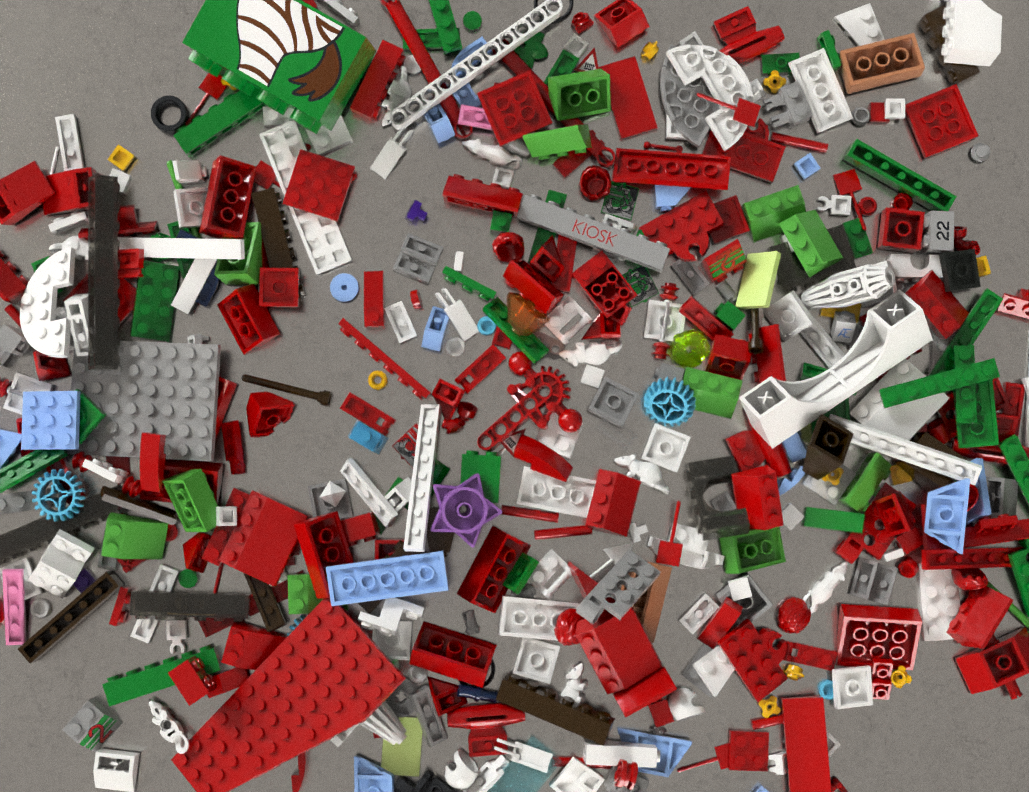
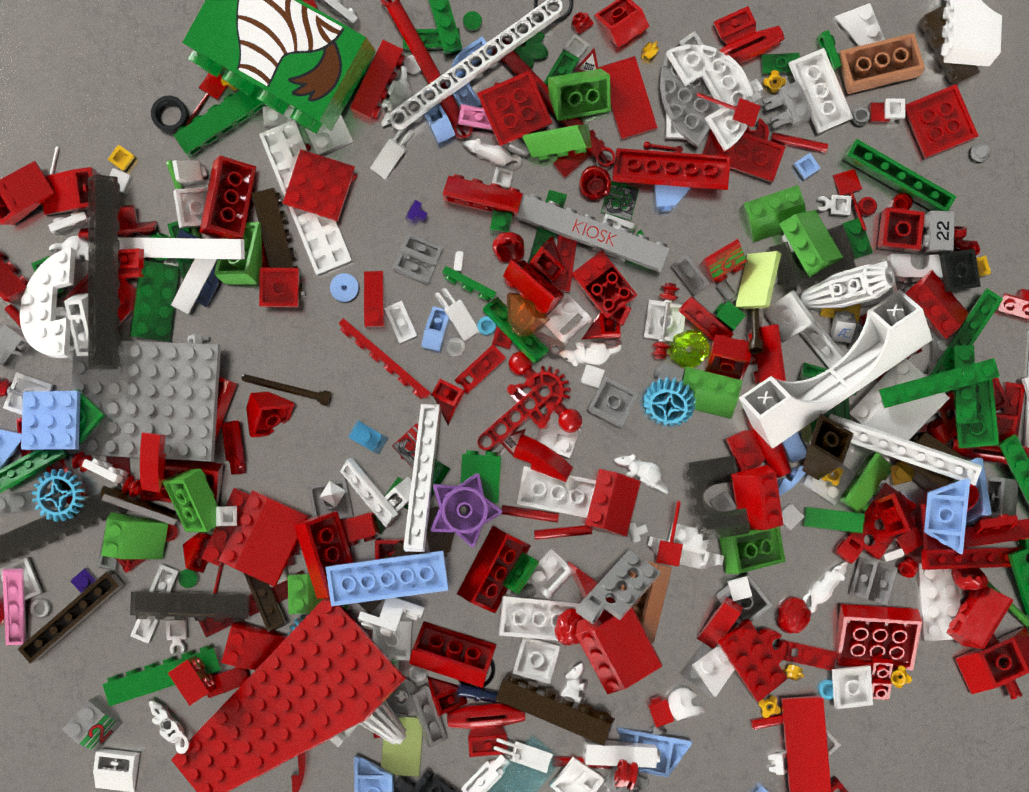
(49, 367): red slope -> none
(61, 563): white bracket -> none
(69, 142): white plate -> none
(119, 615): red plate -> none
(248, 321): red slope -> none
(265, 175): red piece -> none
(367, 413): red plate -> none
(373, 375): yellow plate -> none
(416, 299): red tile -> none
(462, 773): white helmet -> none
(466, 411): red arm -> none
(470, 623): light grey pin -> none
(615, 554): white piece -> none
(641, 283): piece -> none
(645, 691): red slope -> none
(665, 447): white plate -> none
(685, 227): red plate -> none
(698, 614): white plate -> none
(722, 757): red piece -> none
(733, 218): red plate -> none
(748, 750): red plate -> none

